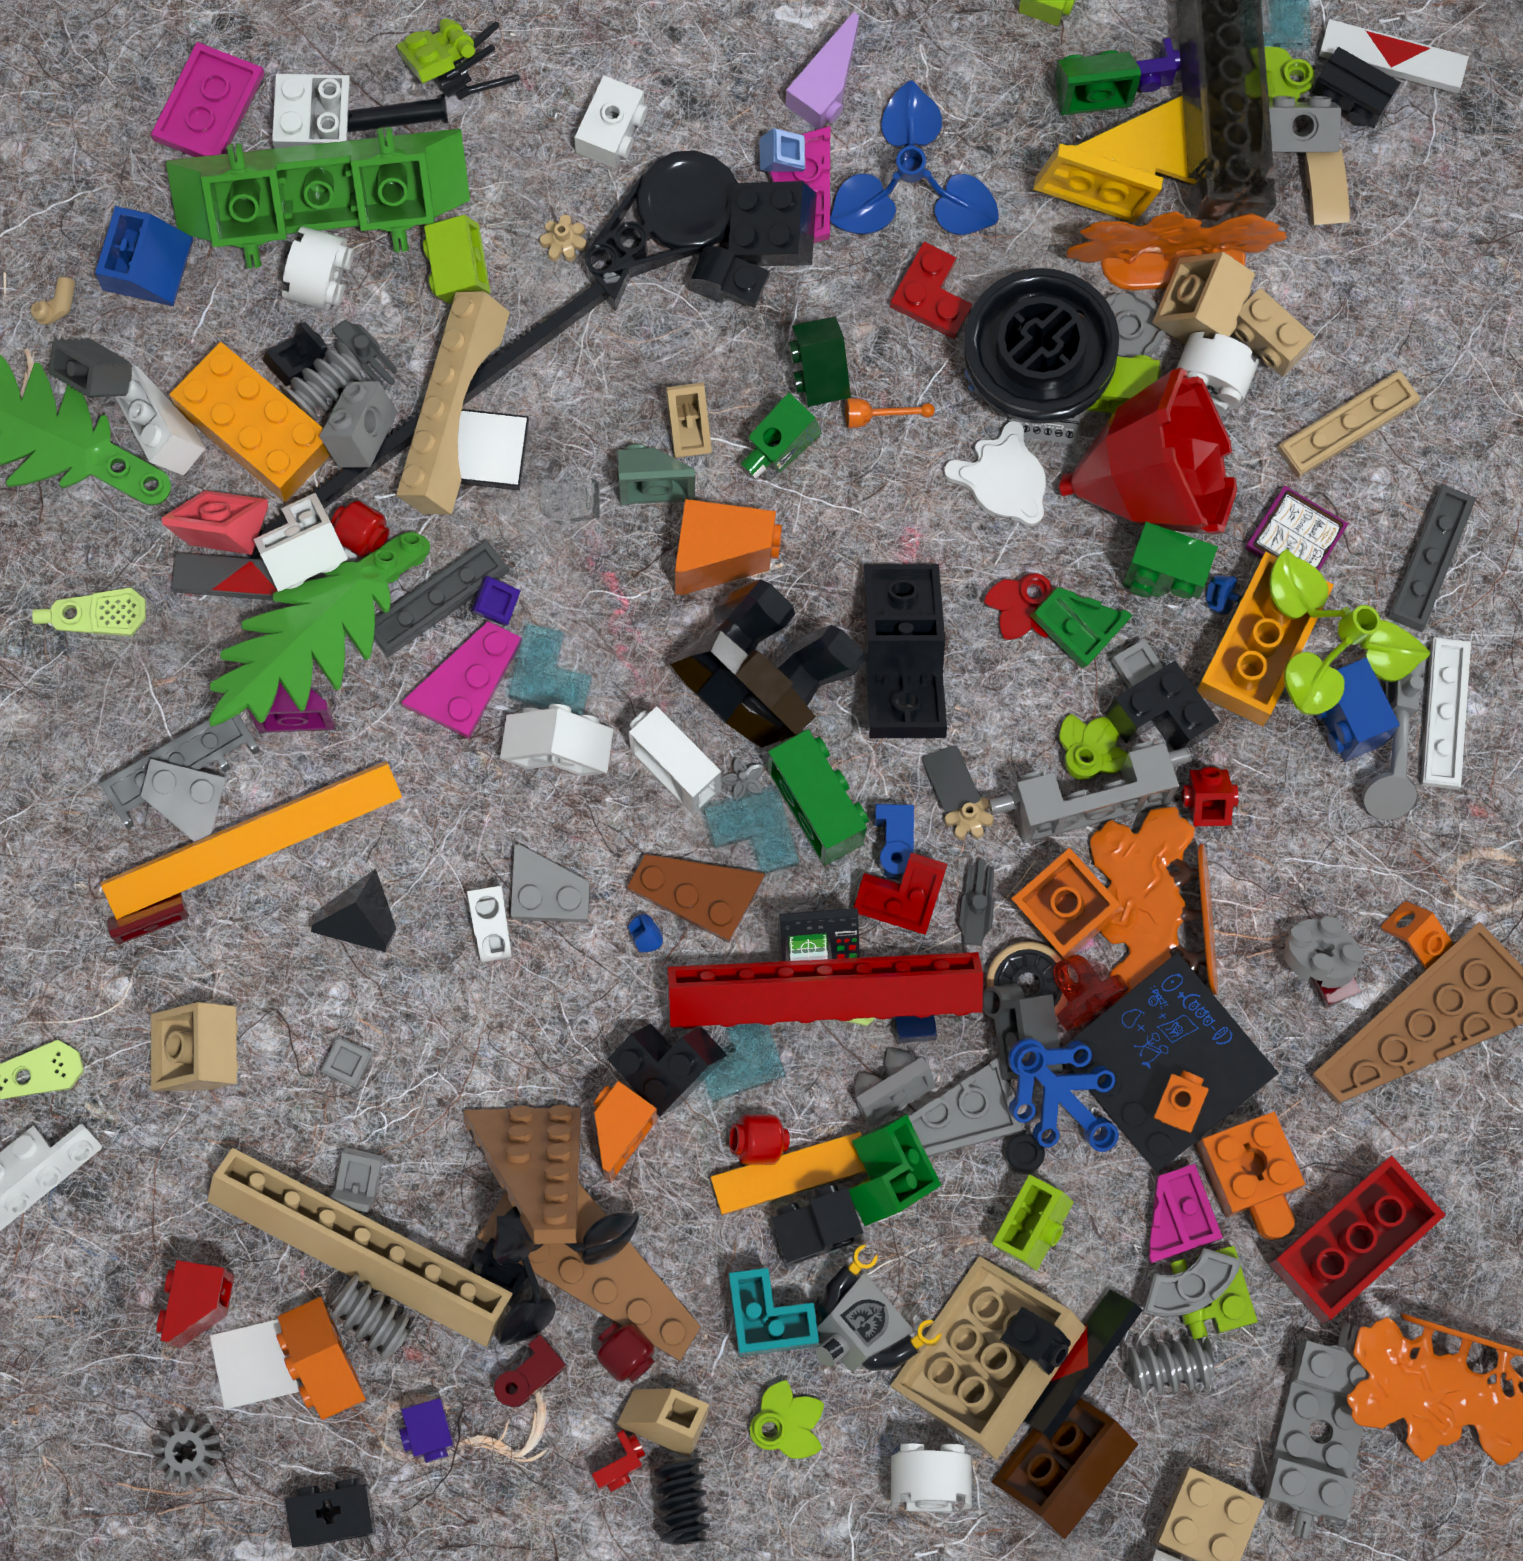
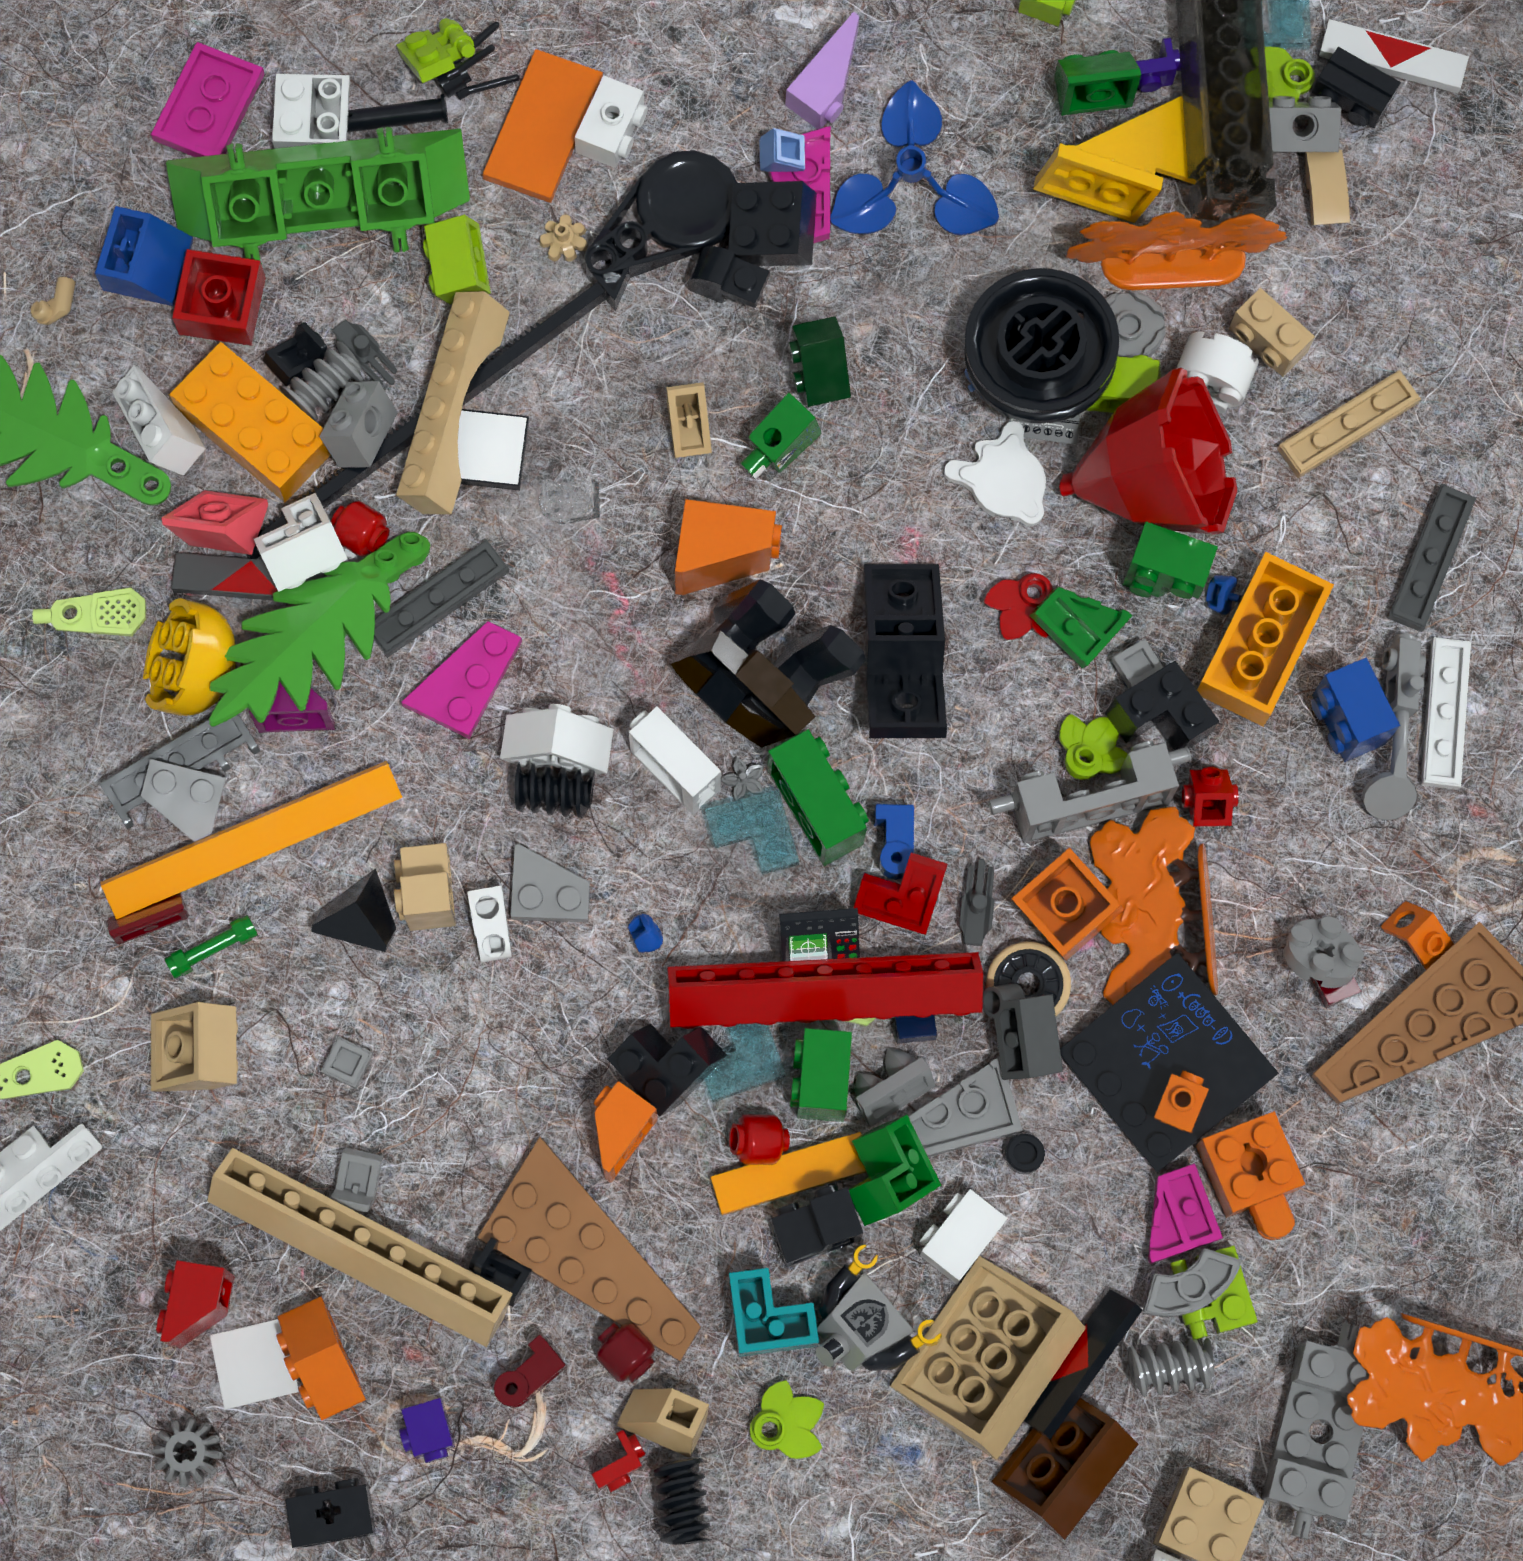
(90, 368): dark grey brick -> none
(181, 962): none -> green bar
(204, 640): none -> yellow cylinder
(219, 297): none -> red brick
(317, 268): white brick -> none
(370, 1317): light grey piece -> none
(426, 887): none -> tan brick
(495, 601): dark purple tile -> none
(514, 1244): black plant -> none
(537, 1162): medium nougat wing -> none
(539, 679): clear light blue plate -> none
(542, 126): none -> orange tile
(553, 791): none -> black piece
(653, 477): sand green slope -> none
(697, 892): dark orange wing -> none
(824, 1075): none -> green brick
(859, 412): orange hinge -> none
(922, 294): red plate -> none
(931, 1478): white brick -> none
(950, 778): dark grey sticker -> none
(962, 1235): none -> white brick
(970, 822): tan plant -> none
(1033, 1223): lime brick -> none
(1037, 1340): black bracket -> none
(1057, 1090): blue plant -> none
(1088, 994): clear red tile -> none
(1204, 296): tan brick -> none
(1299, 527): tile -> none
(1312, 684): lime plant -> none
(1357, 1239): red brick -> none

